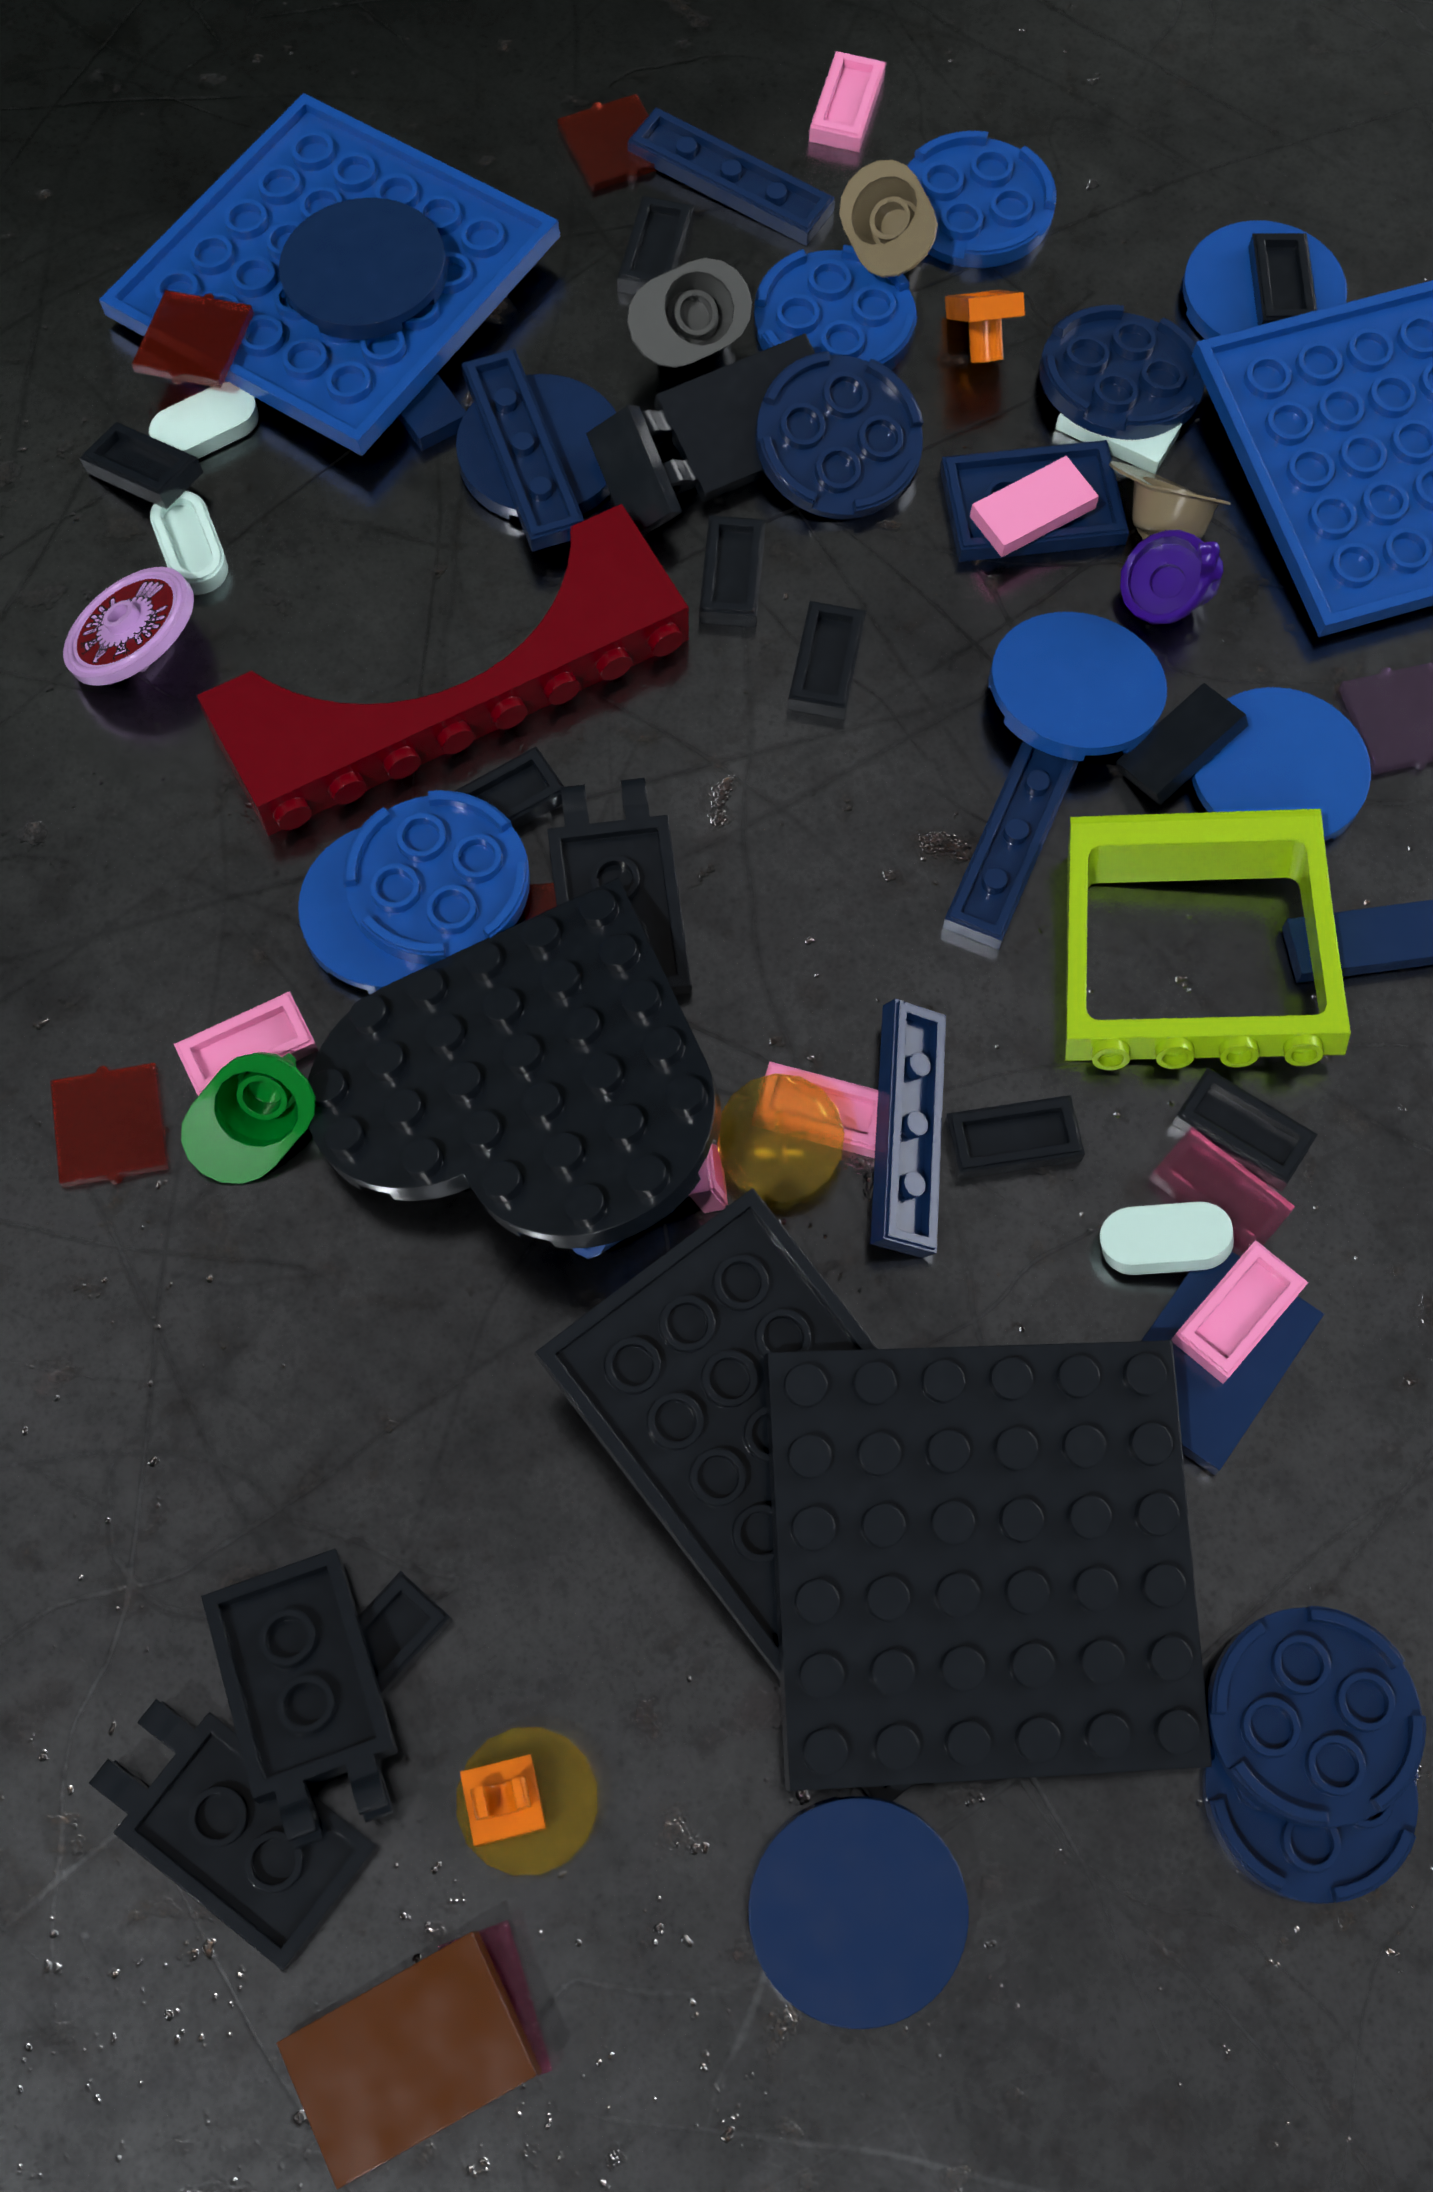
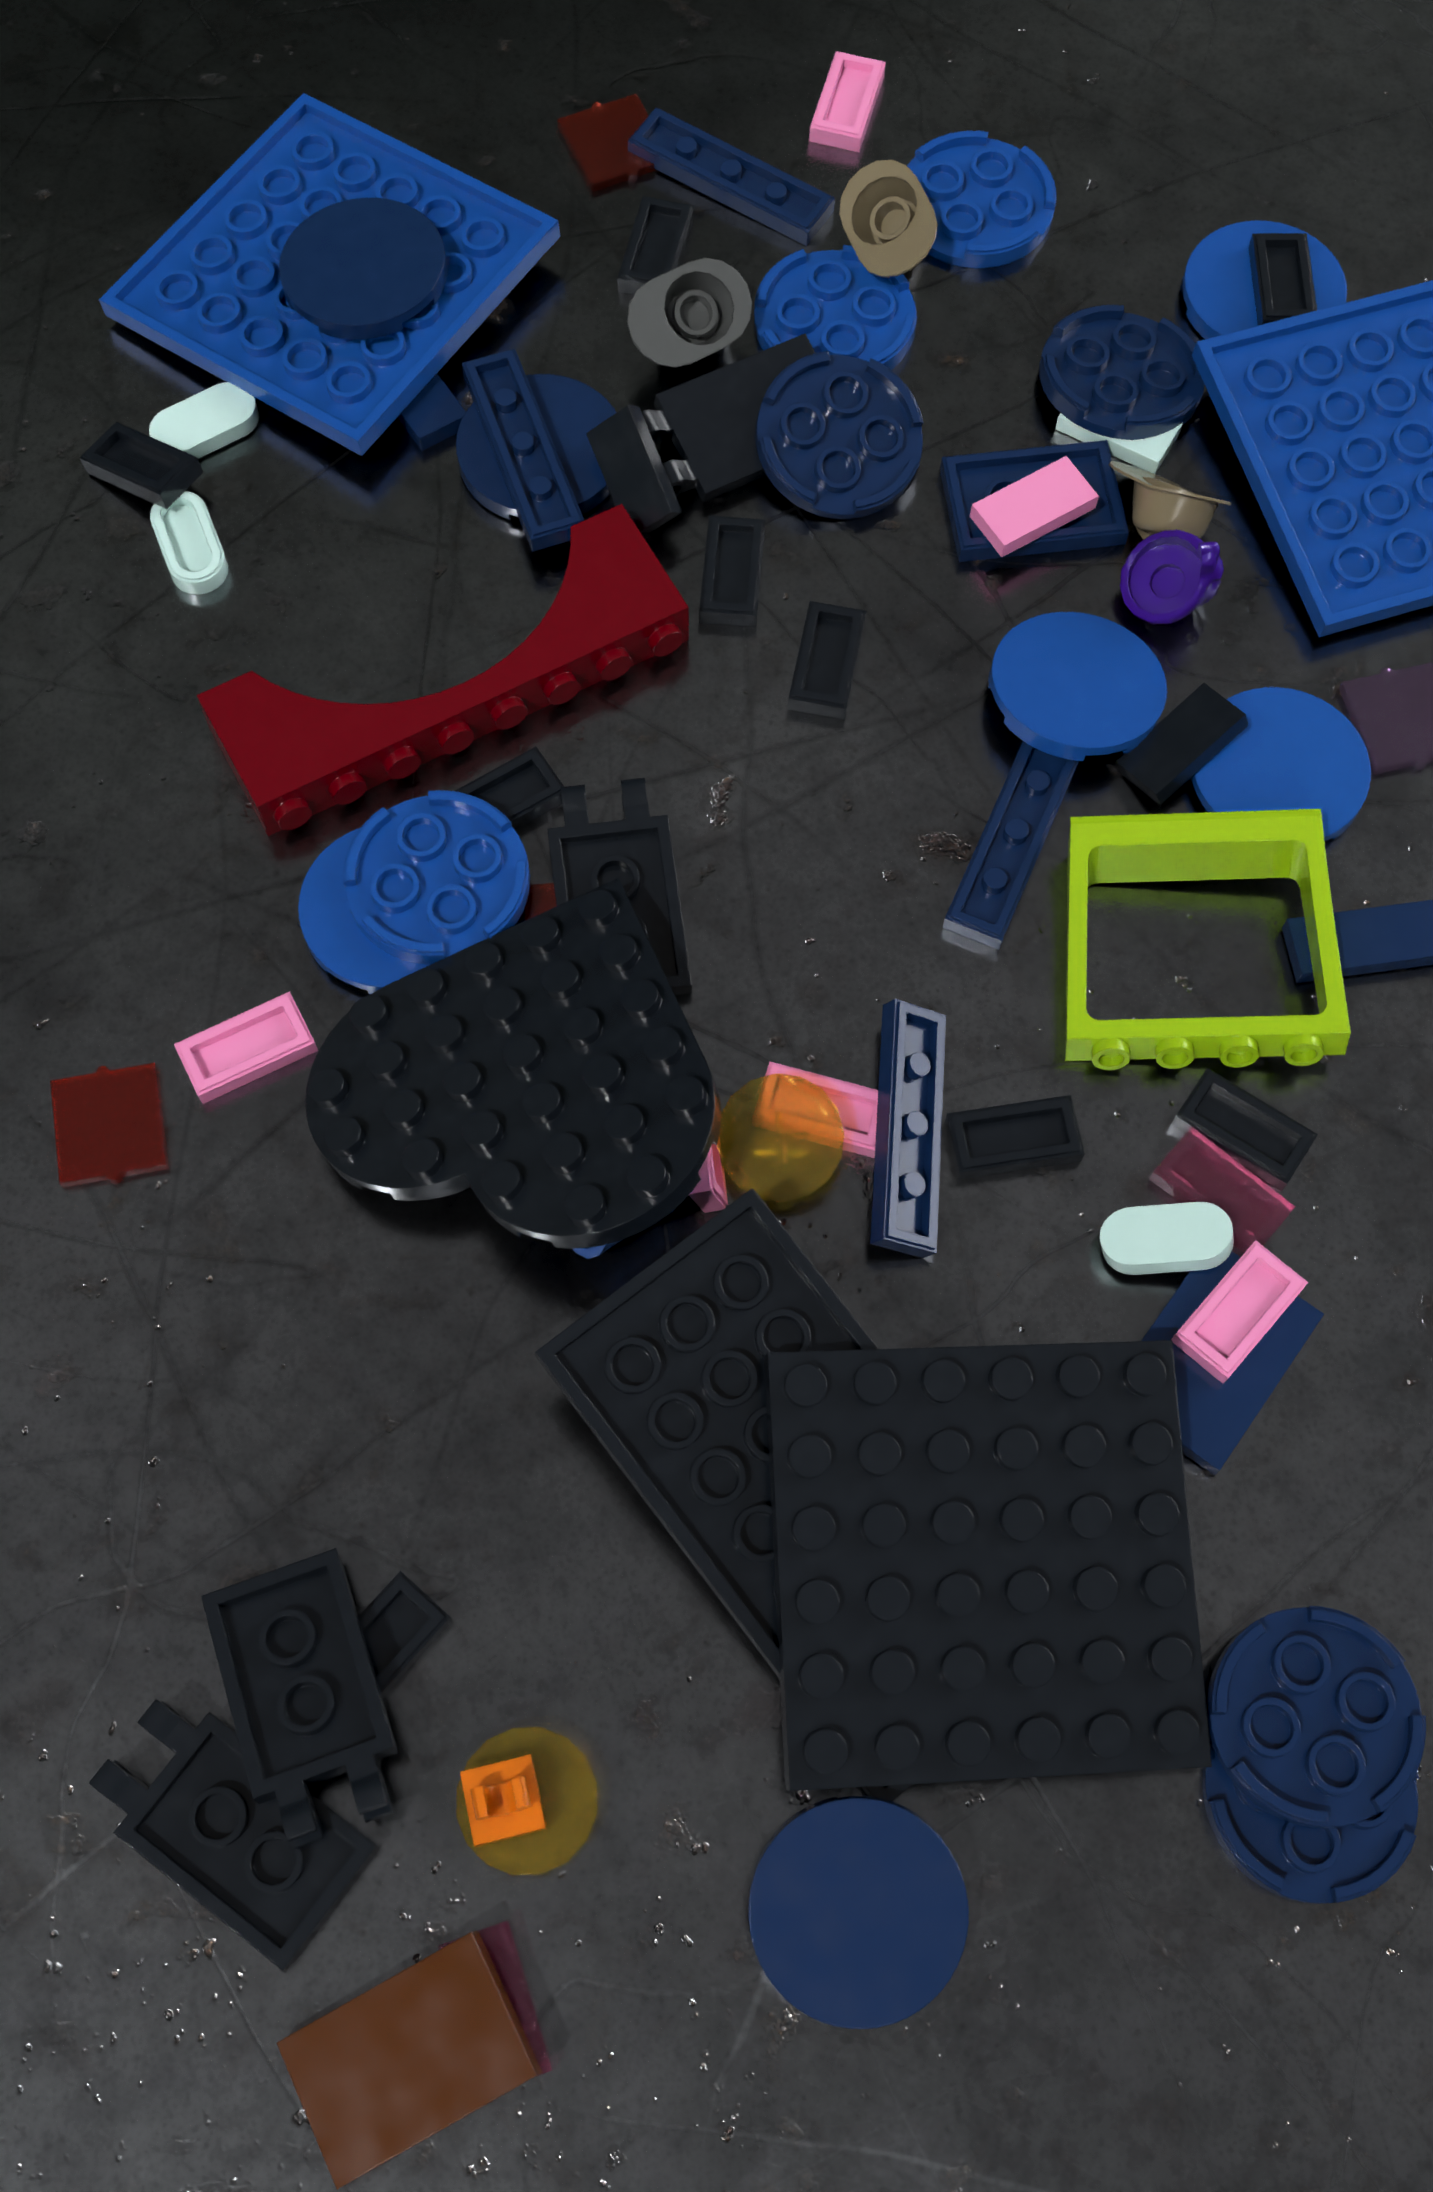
(128, 626): lavender shield -> none
(193, 339): clear red piece -> none
(248, 1117): green piece -> none
(984, 316): orange tile -> none

